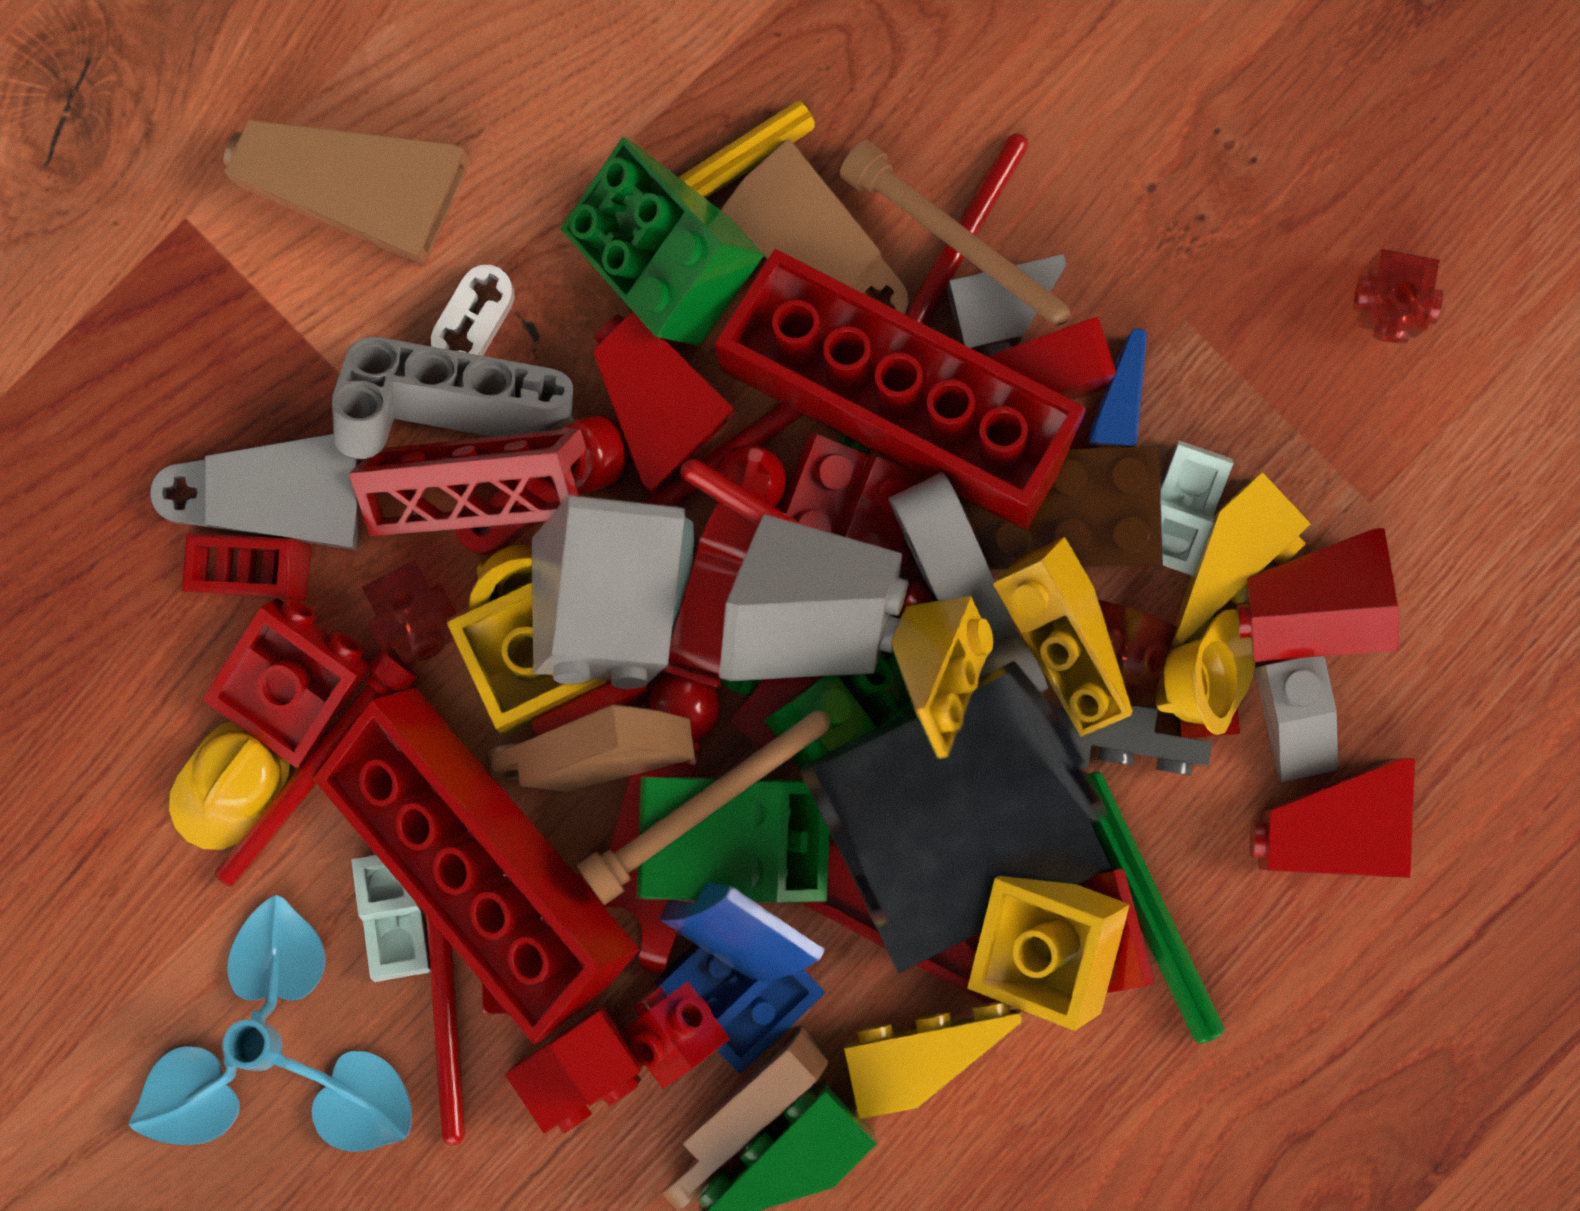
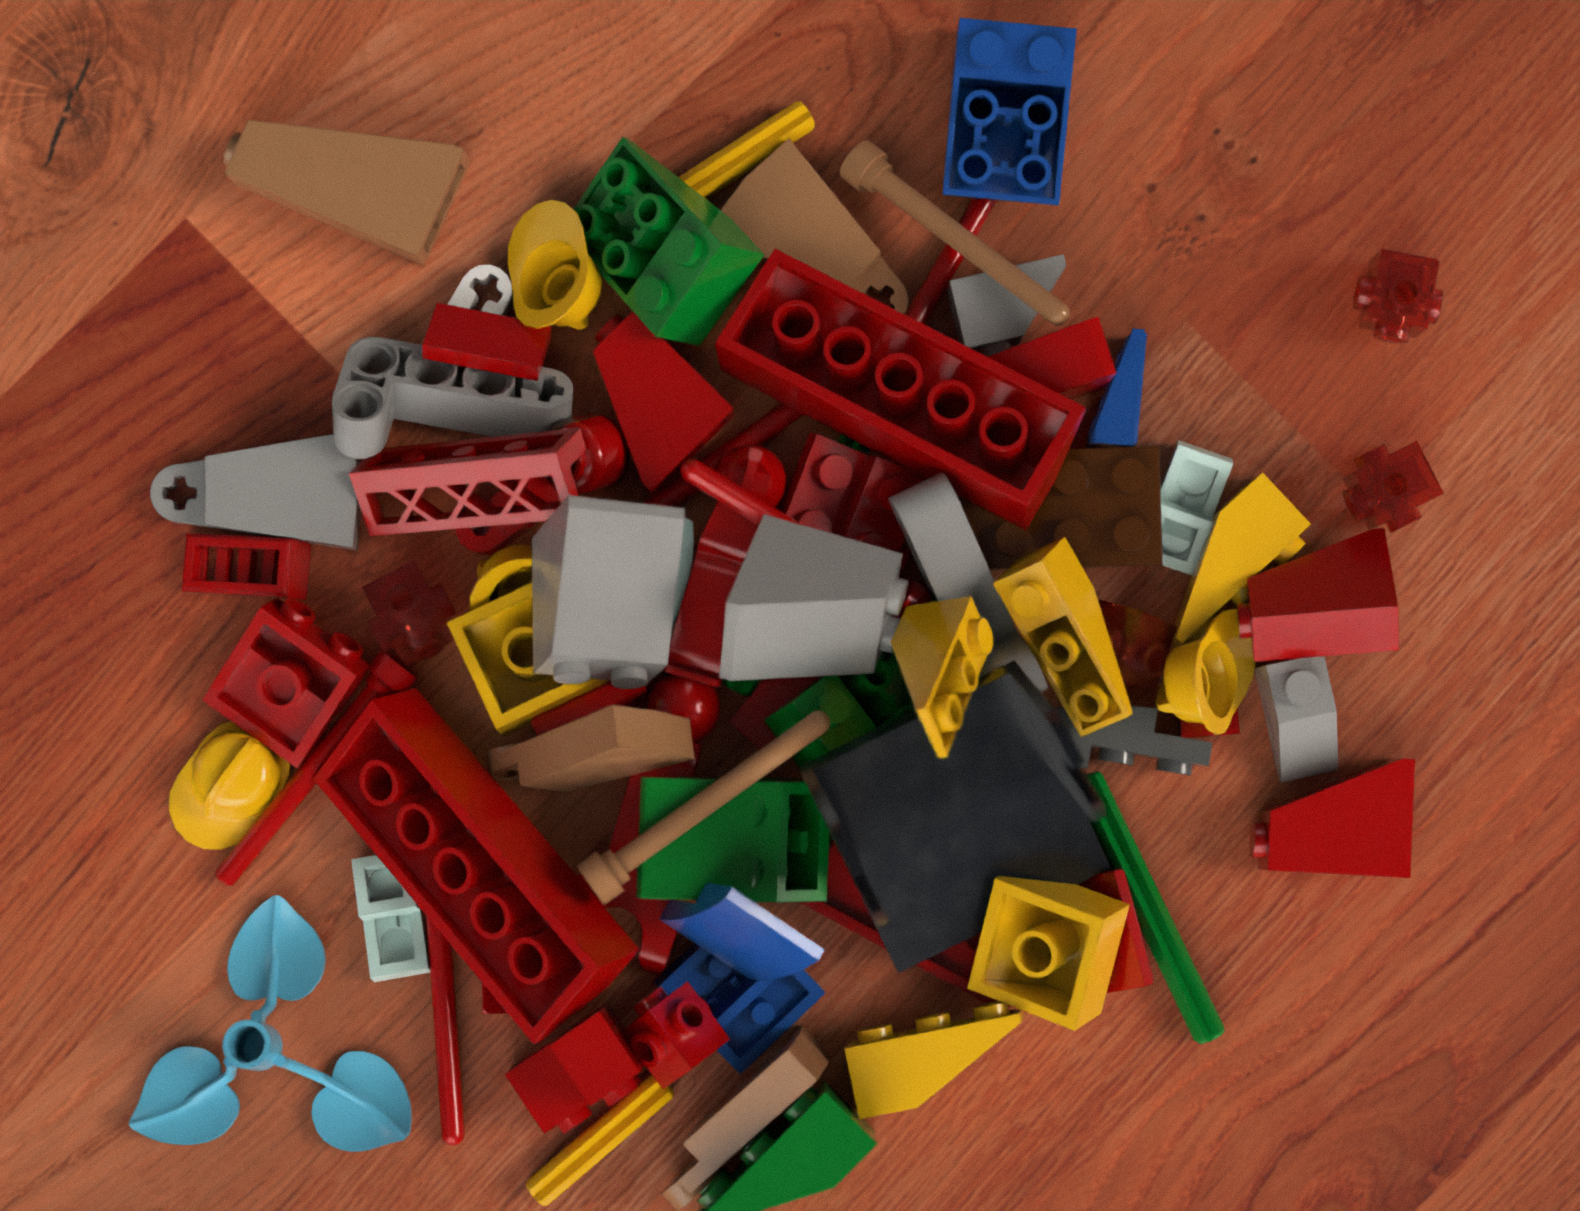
(485, 342): none -> red tile
(551, 268): none -> yellow piece
(598, 1140): none -> yellow axle
(1008, 111): none -> blue slope
(1407, 477): none -> clear red brick

